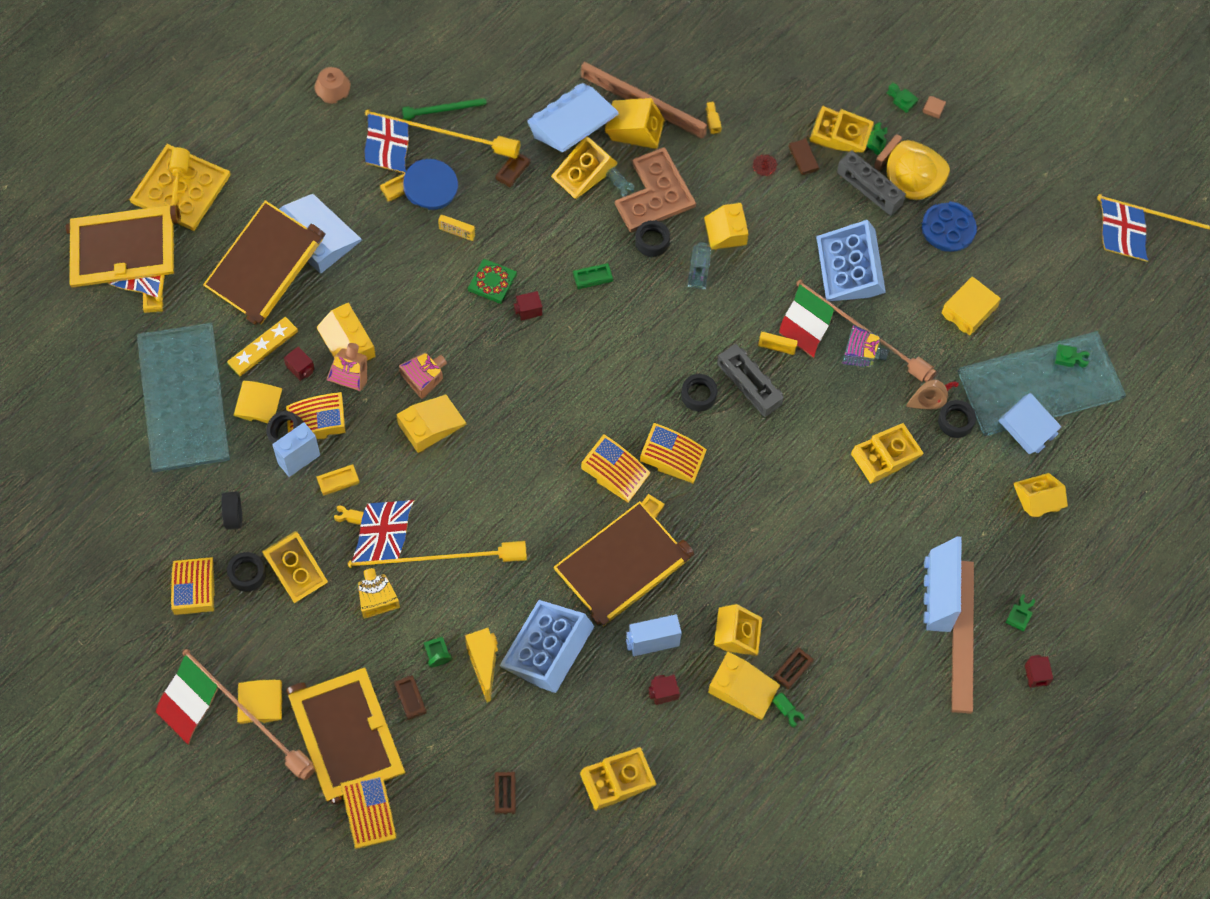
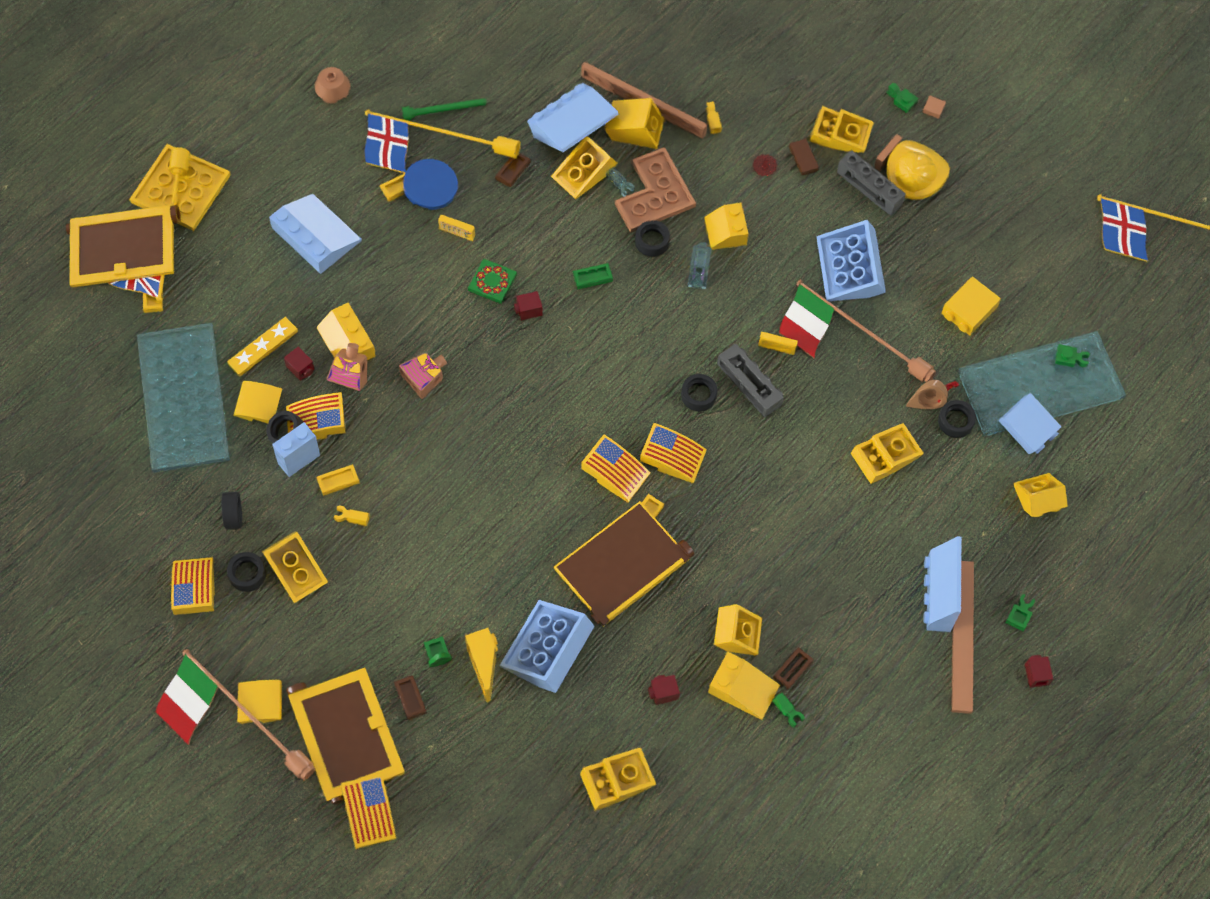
(263, 262): reddish brown door -> none
(376, 594): yellow torso -> none
(384, 534): flag -> none
(429, 421): yellow slope -> none
(505, 810): reddish brown tile -> none
(654, 635): light blue brick -> none
(863, 348): torso -> none
(876, 139): green plate -> none
(949, 226): blue tile -> none

